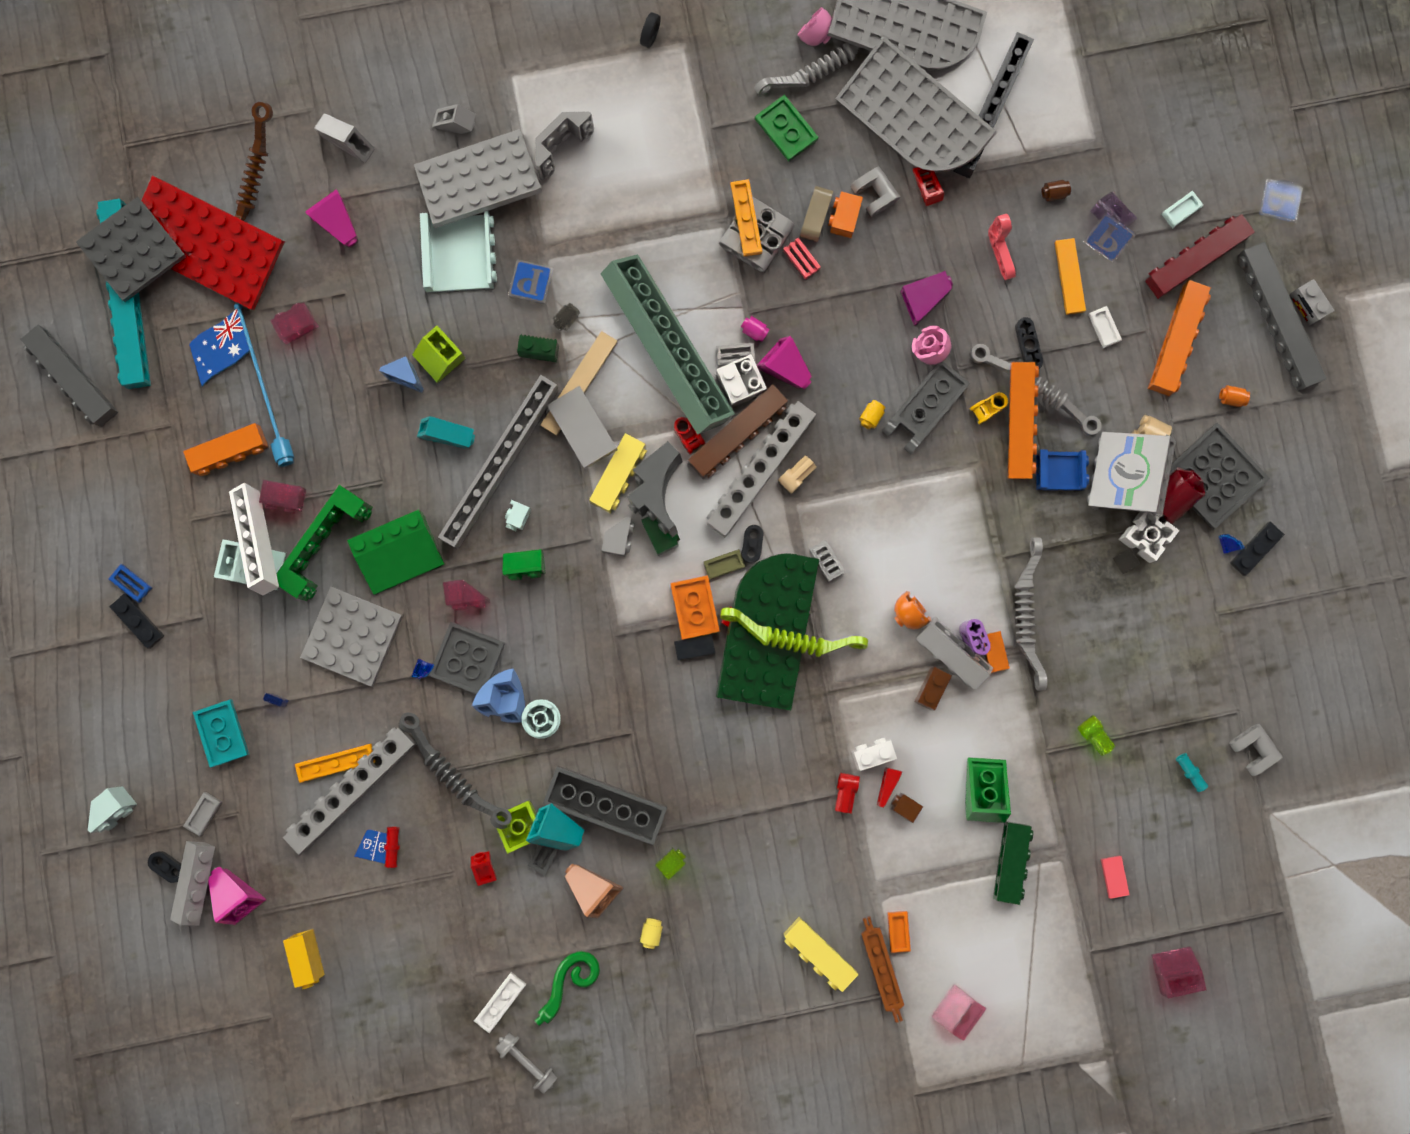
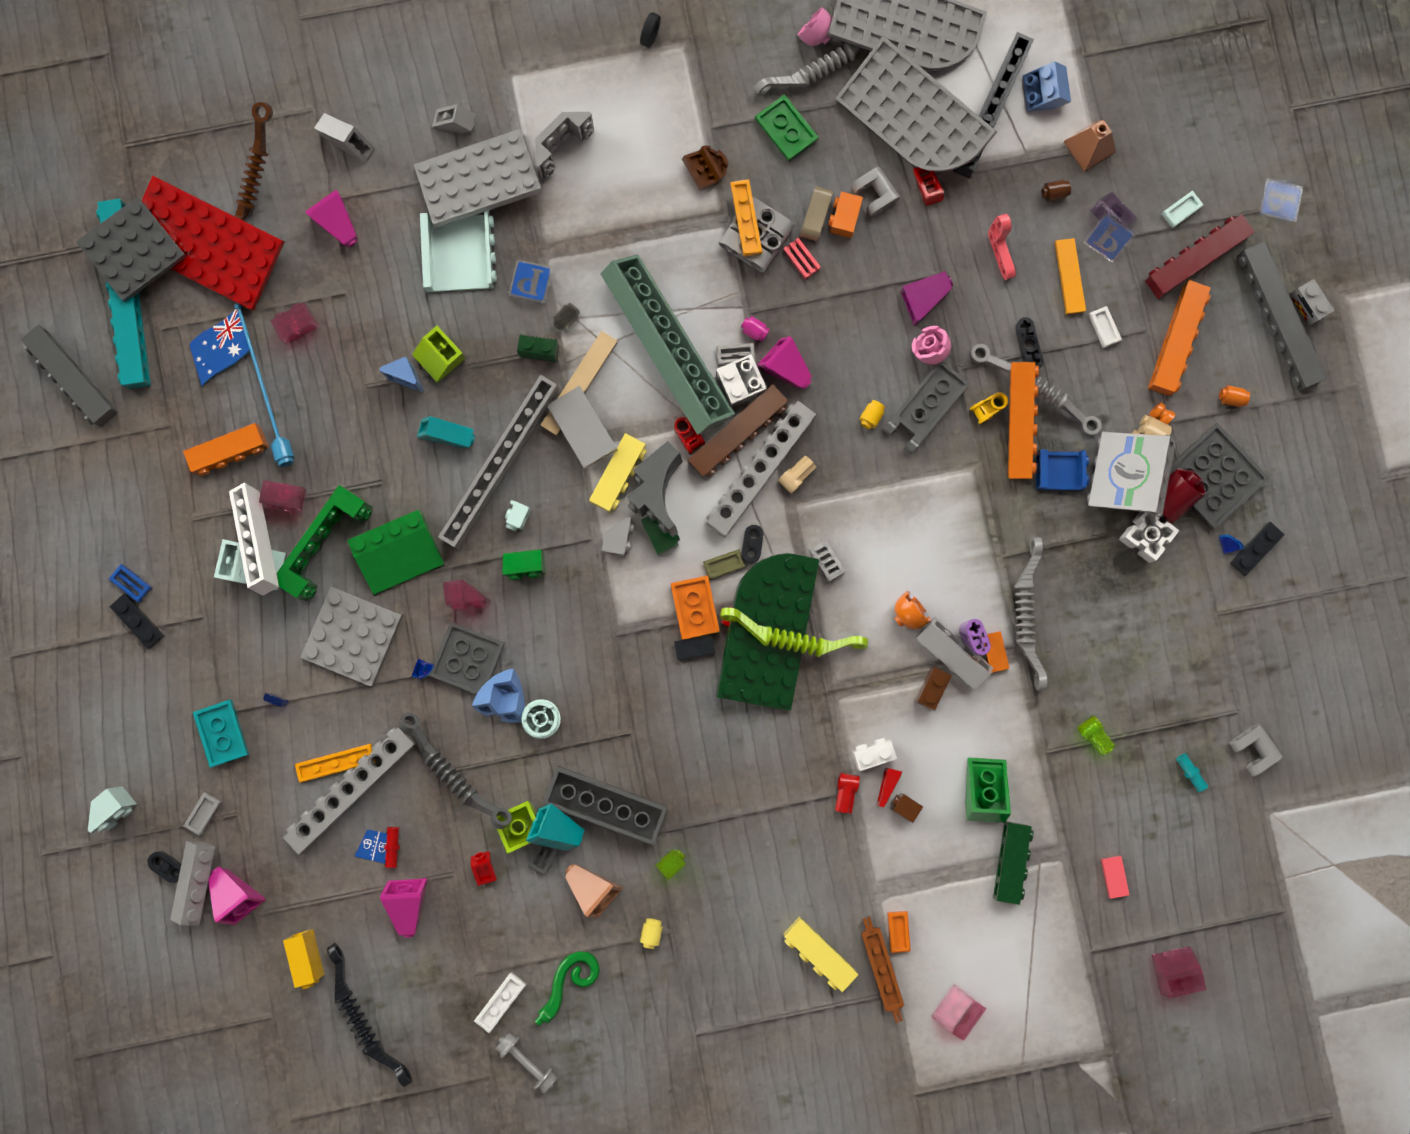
(372, 1048): none -> black piece
(404, 903): none -> dark pink slope
(706, 166): none -> reddish brown slope
(1047, 87): none -> medium blue slope
(1091, 144): none -> nougat slope
(1162, 414): none -> orange wheel

